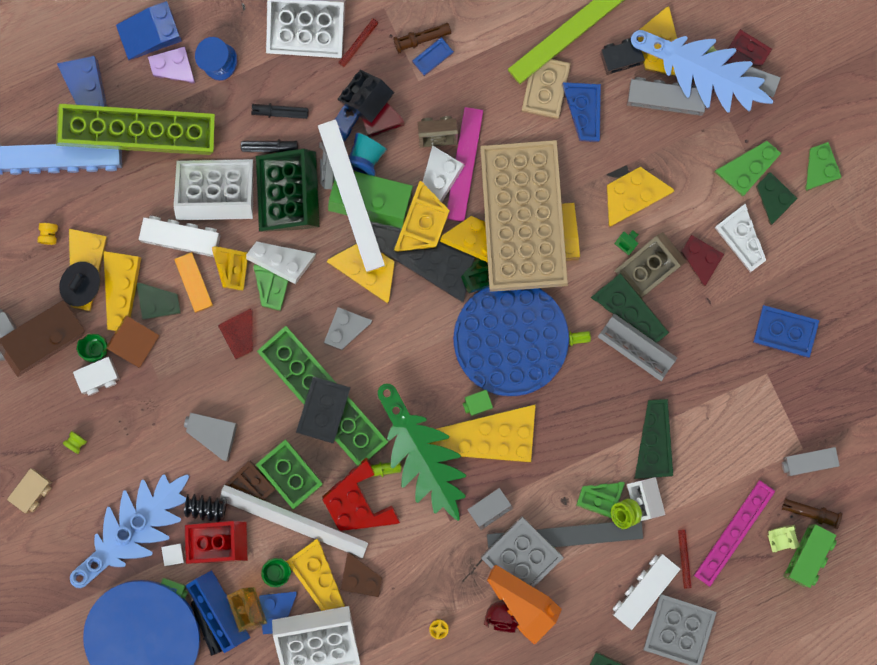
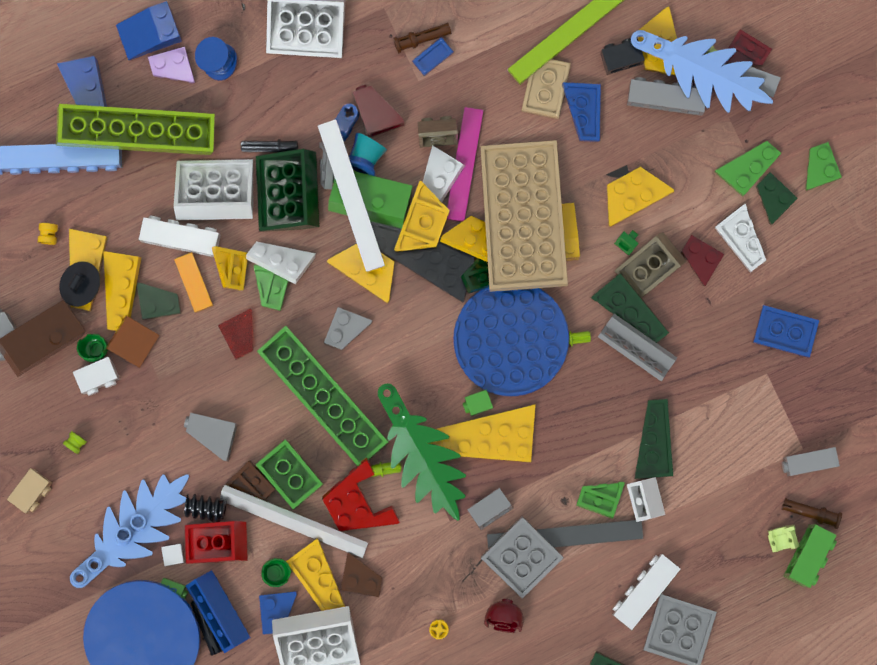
(246, 609): clear yellow brick -> none
(279, 111): black axle -> none
(323, 410): black plate -> none
(359, 41): clear red bar -> none
(366, 95): black slope -> none
(530, 607): orange wedge -> none
(626, 513): lime wheel -> none
(684, 559): clear red bar -> none
(734, 533): dark pink tile -> none

